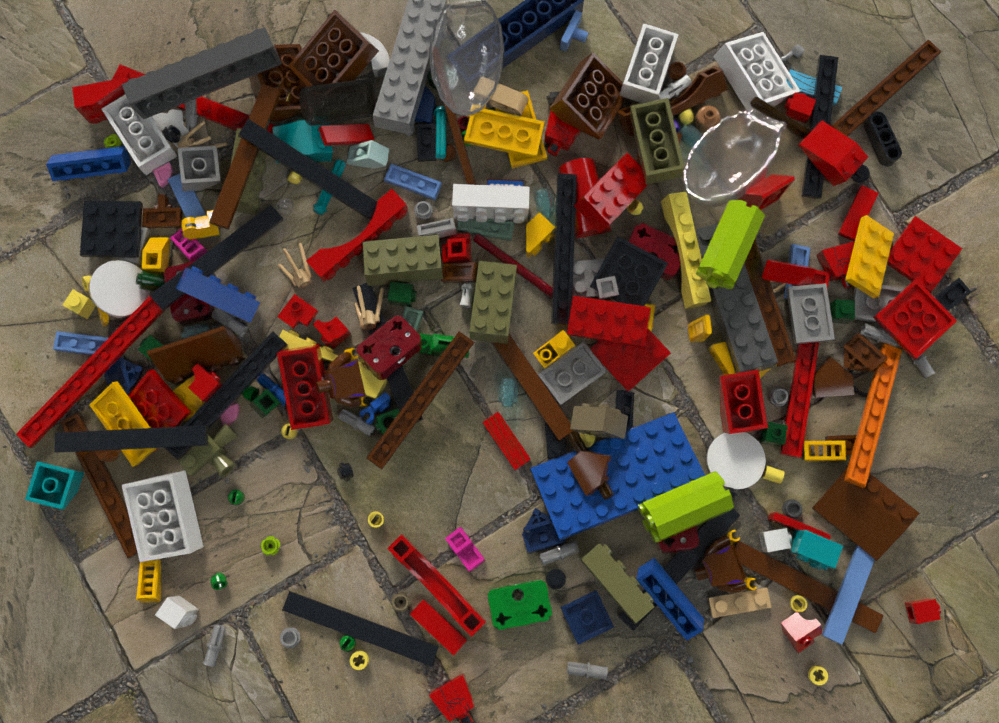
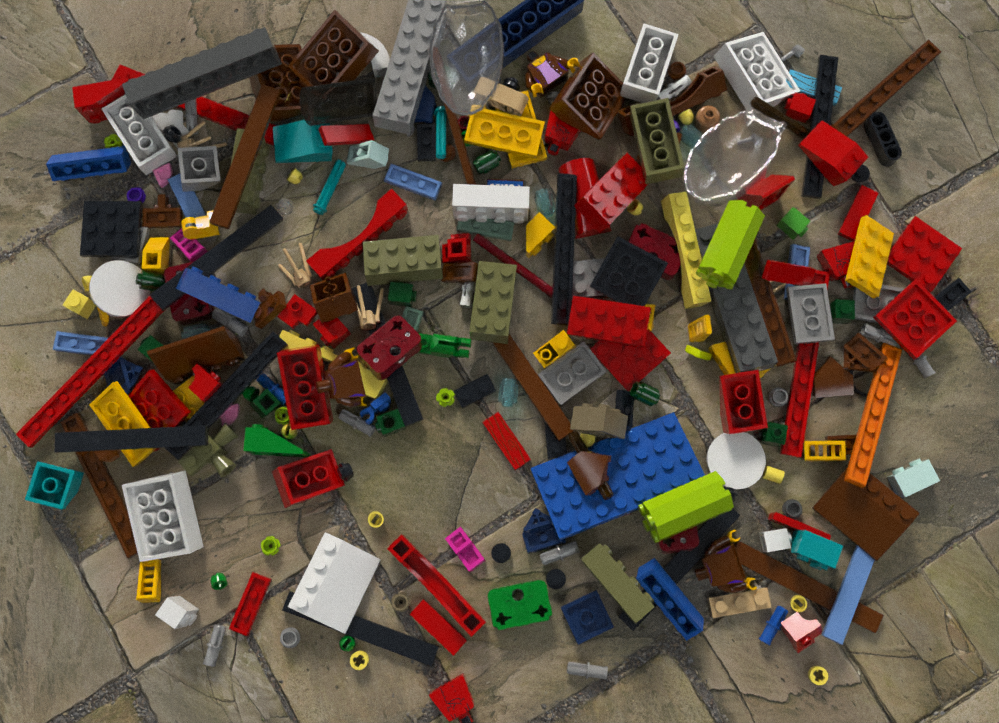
(136, 194): none -> dark purple plate
(239, 497): green hinge -> none
(250, 604): none -> red tile
(262, 441): none -> green slope
(269, 307): none -> reddish brown hinge
(278, 415): none -> lime plate
(307, 478): none -> red slope
(308, 169): black tile -> none
(333, 297): none -> reddish brown brick
(334, 583): none -> white slope
(420, 400): reddish brown tile -> none
(423, 210): light grey plate -> none
(442, 228): light grey tile -> none
(445, 402): none -> lime plate
(475, 391): none -> black plate
(486, 162): none -> dark green brick
(501, 553): none -> black plate
(511, 83): none -> black plate
(547, 72): none -> torso
(573, 32): medium blue tile -> none
(607, 287): light grey plate -> none
(645, 393): none -> dark green brick
(698, 352): none -> neon yellow tile
(773, 625): none -> blue axle
(794, 223): none -> bright green brick
(913, 478): none -> light aqua brick
(923, 611): red brick -> none

